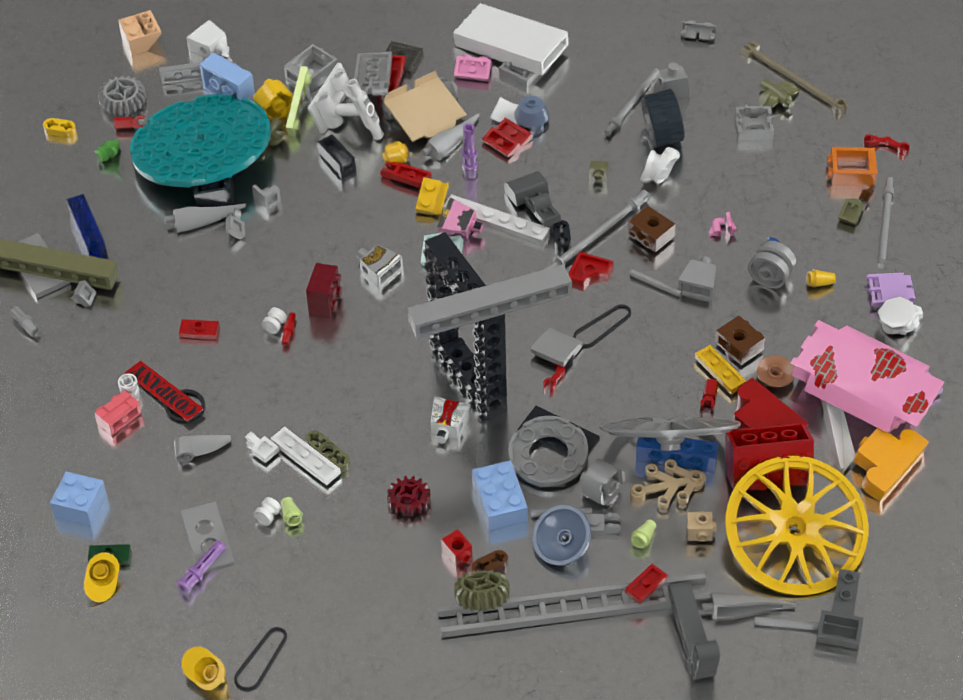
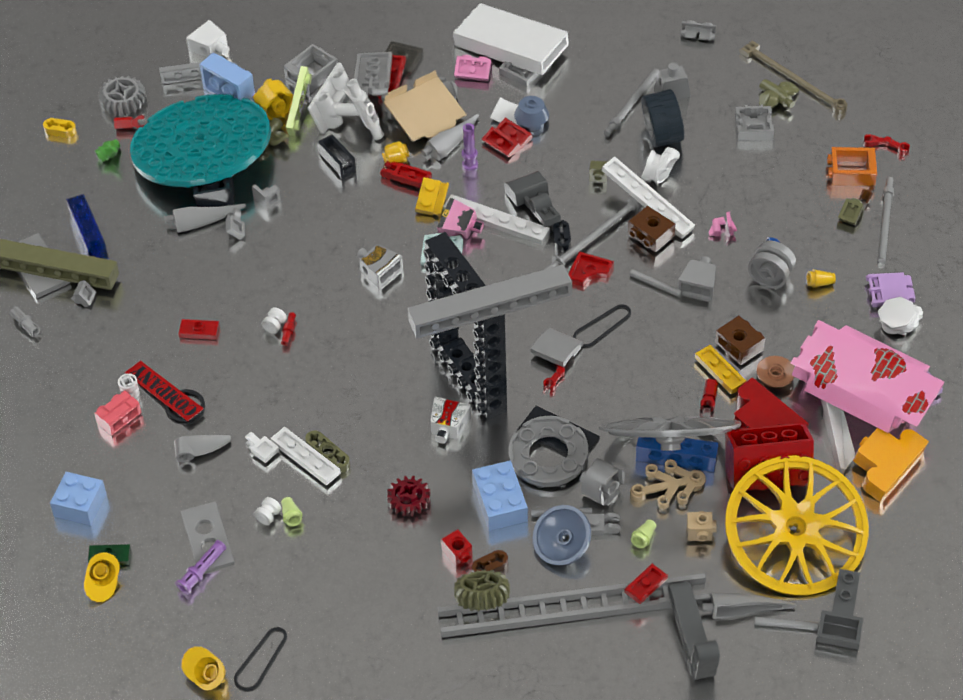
(139, 32): light nougat slope -> none
(323, 290): dark red brick -> none
(646, 195): none -> white plate

